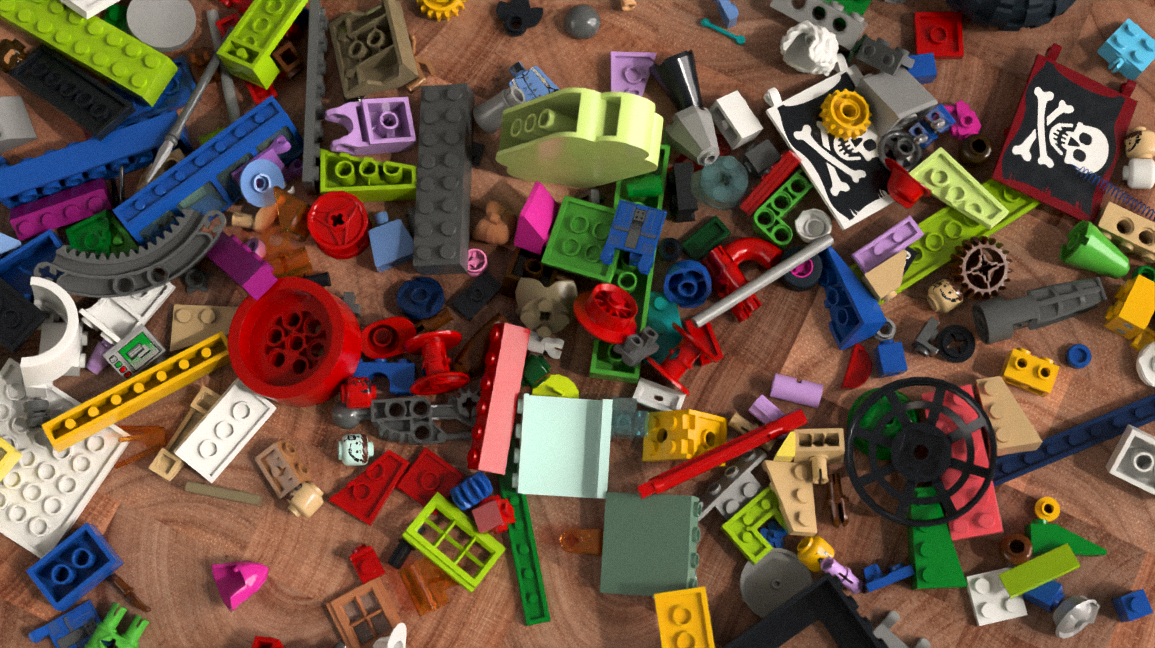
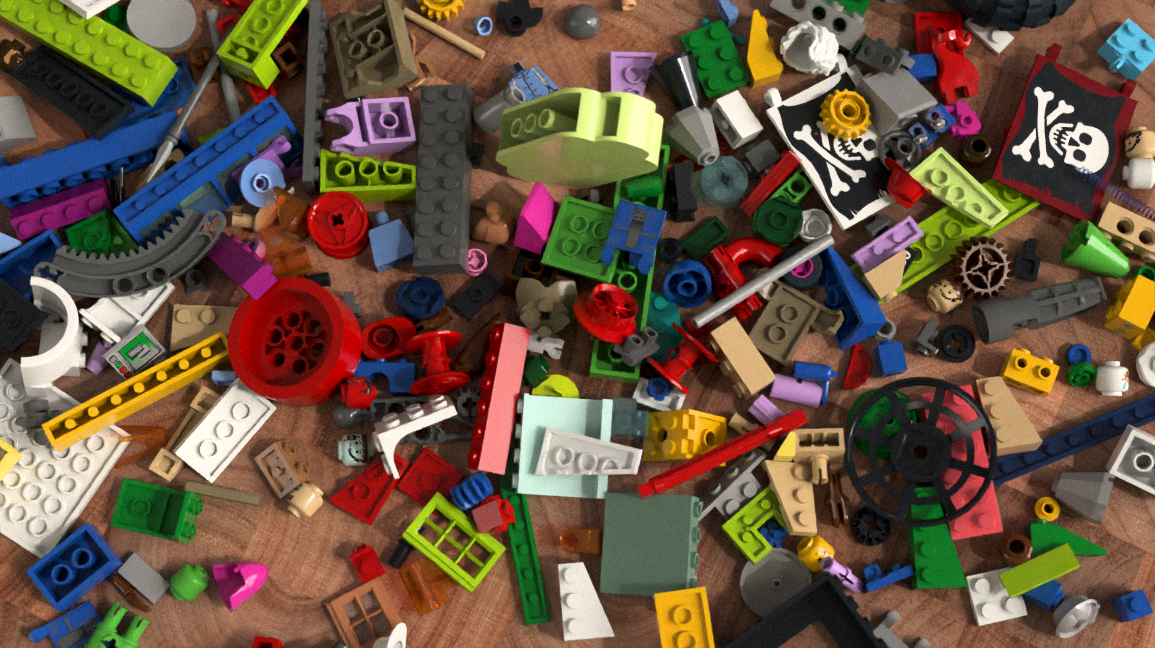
(144, 578): none -> light grey tile
(157, 511): none -> green bracket
(188, 582): none -> bright green head
(223, 378): none -> light blue tile
(415, 417): none -> white bracket
(443, 33): none -> tan bar
(483, 29): none -> medium blue hinge
(580, 605): none -> white wedge
(581, 455): none -> white wing
(658, 382): none -> blue plate
(716, 60): none -> green plate
(739, 359): none -> tan brick
(760, 57): none -> yellow slope
(778, 220): none -> dark green tile
(788, 321): none -> dark tan piece
(814, 372): none -> blue piece
(860, 531): none -> black gear
(878, 227): none -> dark grey tile
(953, 68): none -> red hips
(990, 36): none -> white plate
(1025, 263): none -> black plate
(1081, 374): none -> green plate
(1084, 493): none -> light grey cone
(1112, 379): none -> white head

